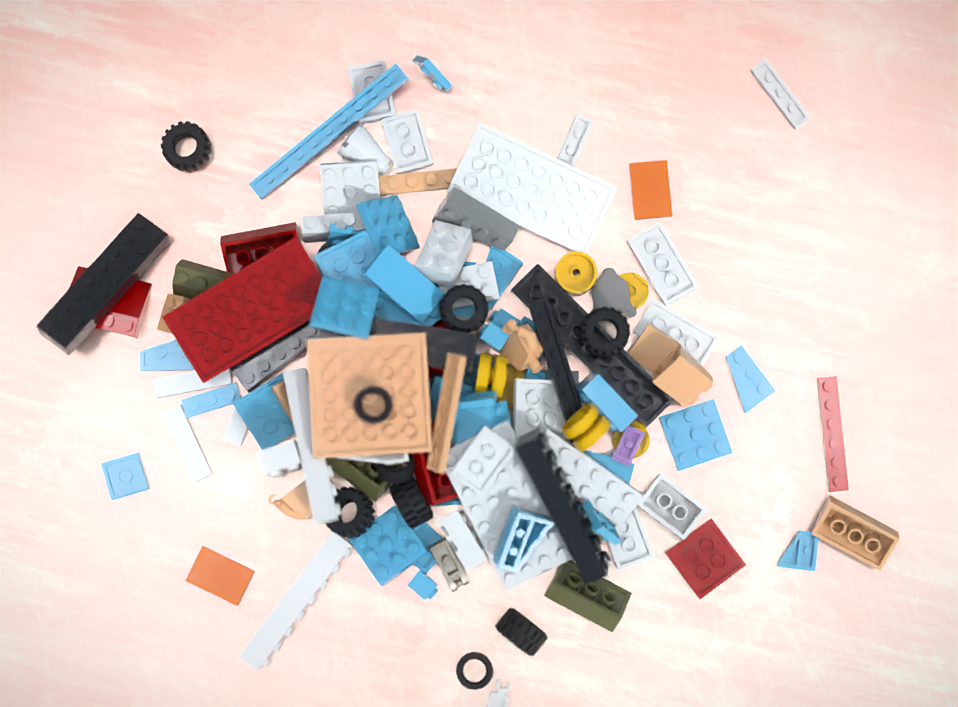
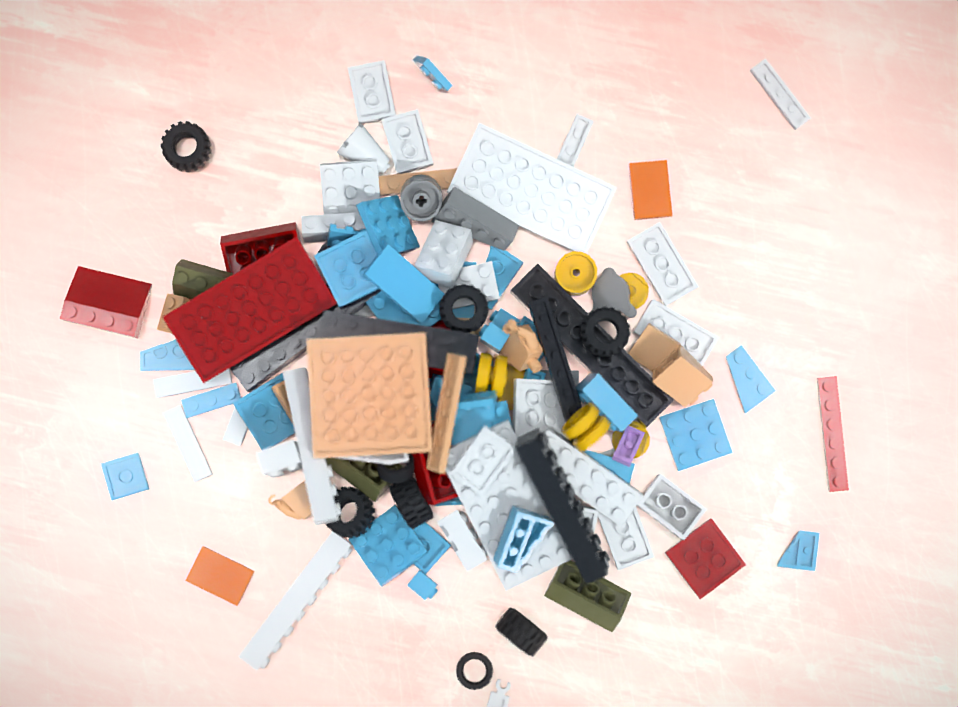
(103, 284): black brick -> none
(328, 131): medium azure plate -> none
(344, 307): medium azure plate -> none
(358, 405): black tyre -> none
(418, 208): none -> light grey wheel
(448, 564): plate -> none
(601, 525): medium azure wing -> none
(855, 533): light nougat slope -> none

